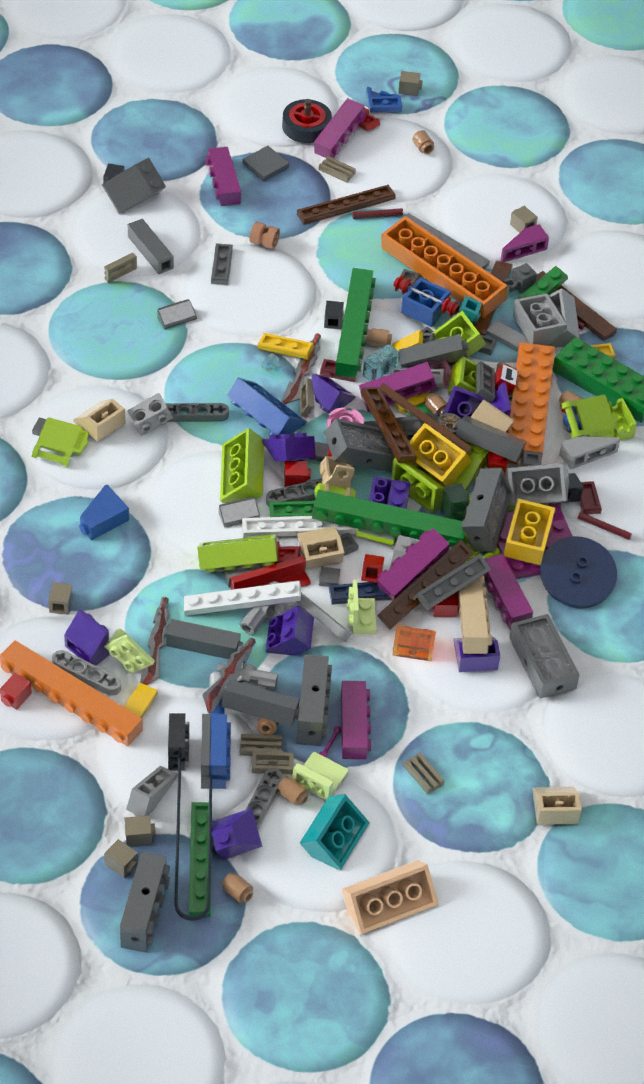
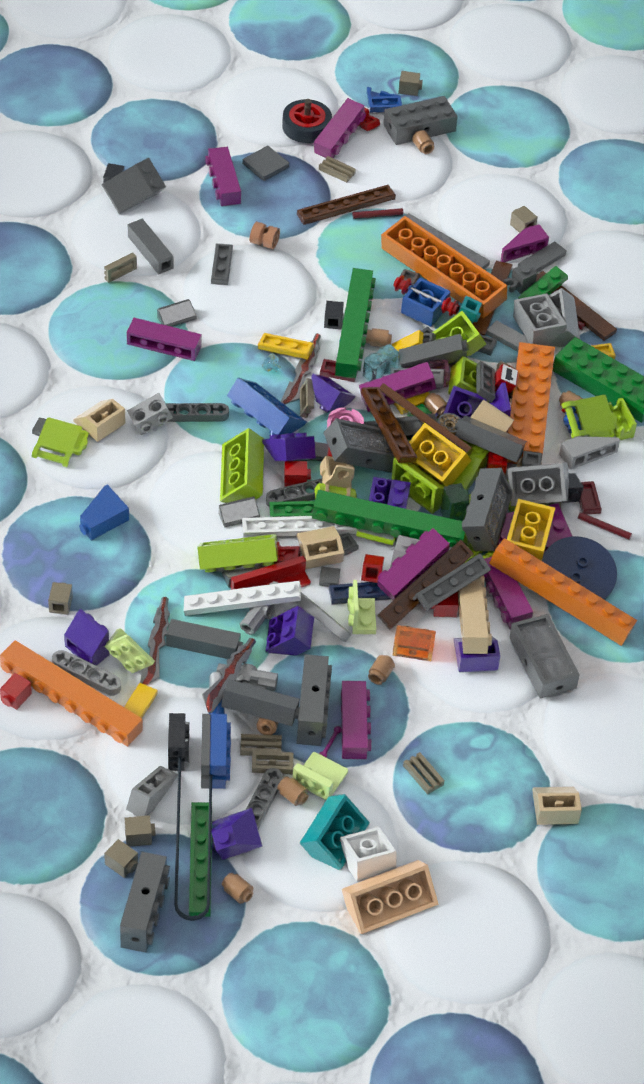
(164, 339): none -> magenta brick
(368, 853): none -> white slope
(381, 669): none -> medium nougat brick
(430, 115): none -> dark grey brick
(545, 257): none -> dark grey tile
(562, 591): none -> orange brick

